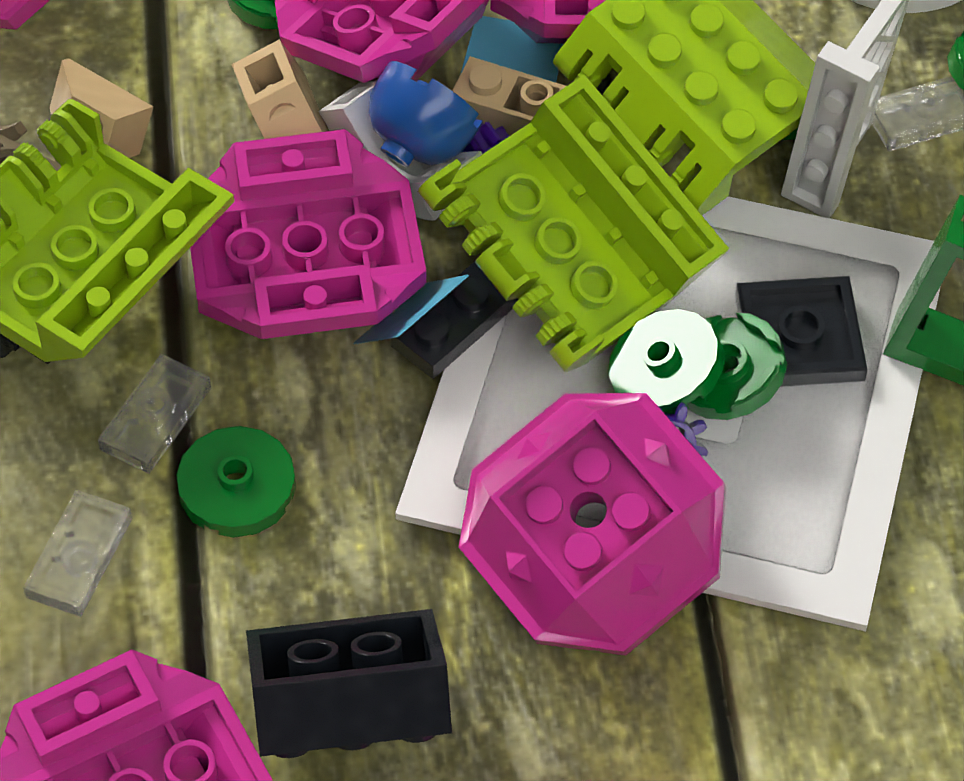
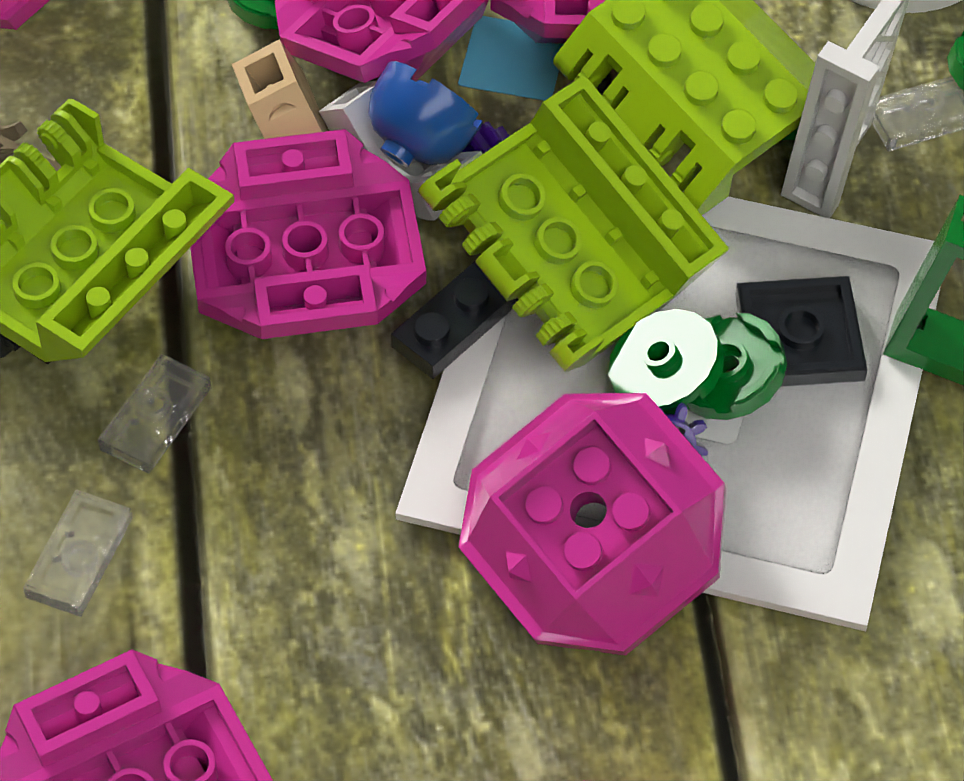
(121, 114): tan slope -> none
(243, 504): green plate -> none
(348, 683): black brick -> none
(411, 310): medium azure sticker -> none
(503, 94): tan slope -> none

